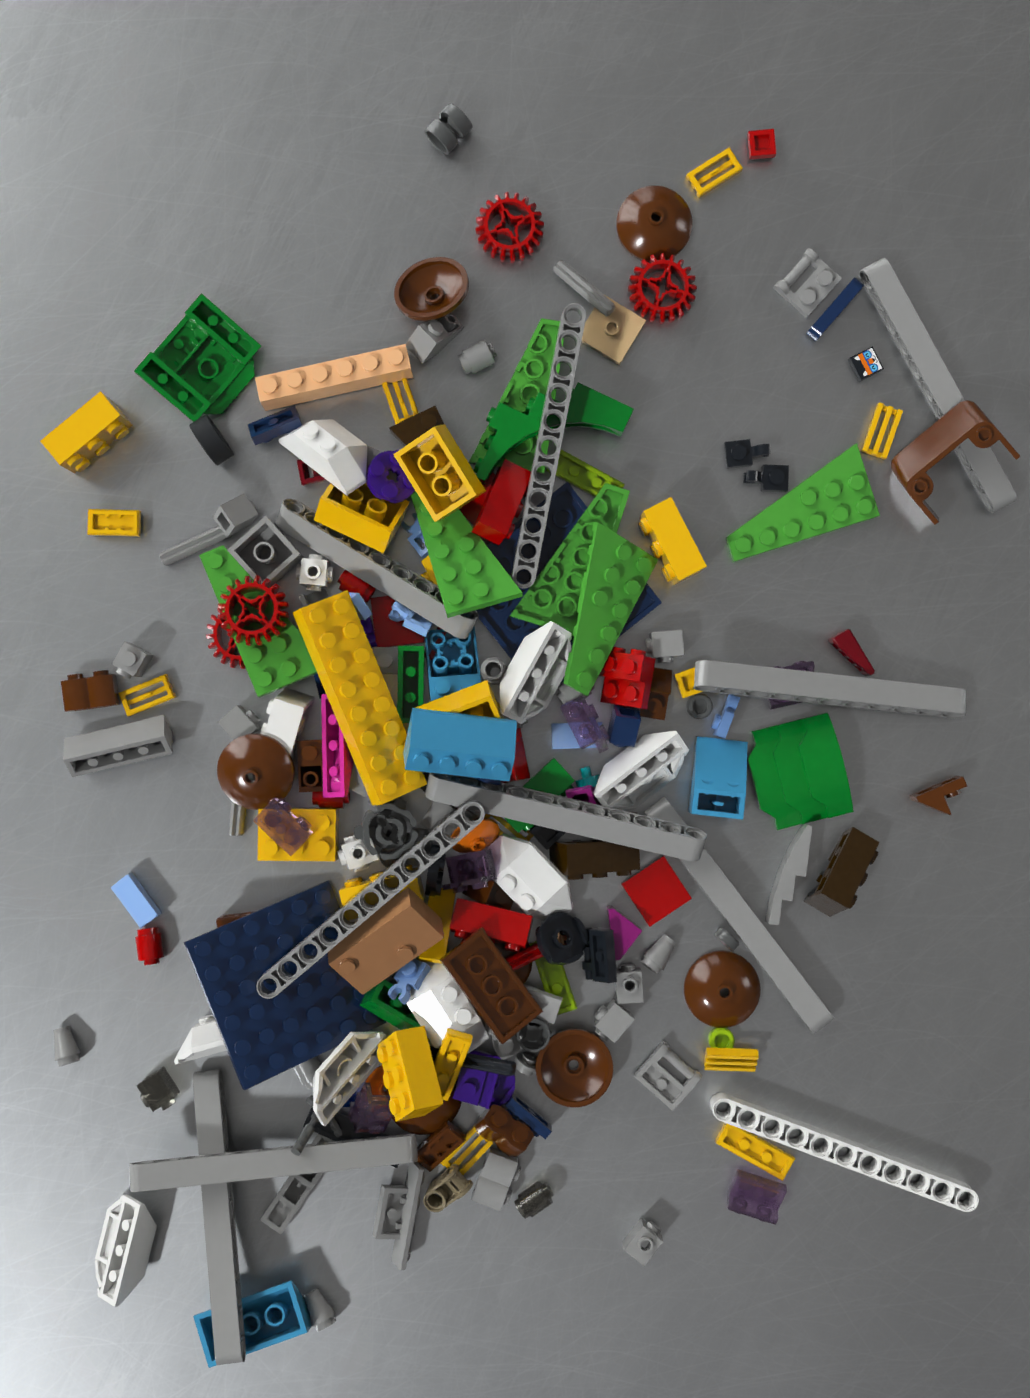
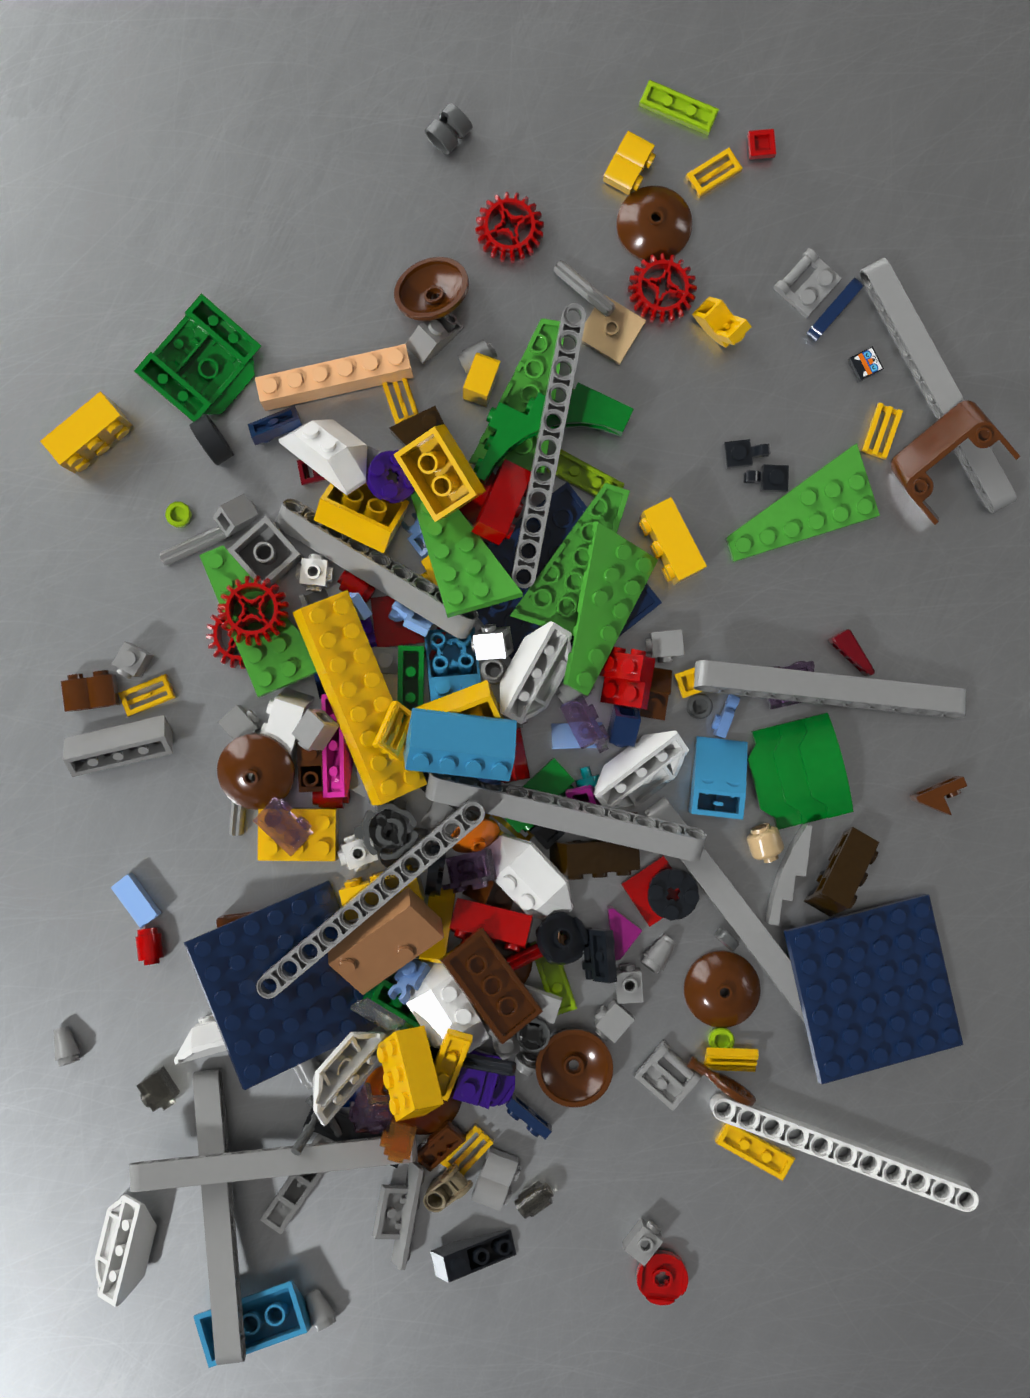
(114, 522): yellow plate -> none
(178, 514): none -> lime tile
(315, 730): none -> light grey brick
(377, 1014): none -> clear piece
(390, 727): none -> yellow tile
(398, 1141): none -> clear orange brick
(472, 1254): none -> black slope
(481, 379): none -> yellow slope
(492, 642): none -> brick
(508, 1134): reddish brown brick -> none
(629, 162): none -> yellow brick
(671, 1288): none -> red plate
(672, 908): none -> black plate
(678, 107): none -> lime tile
(720, 322): none -> yellow brick
(724, 1083): none -> reddish brown piece
(755, 1196): clear purple bracket -> none
(765, 842): none -> tan head
(873, 988): none -> dark blue plate

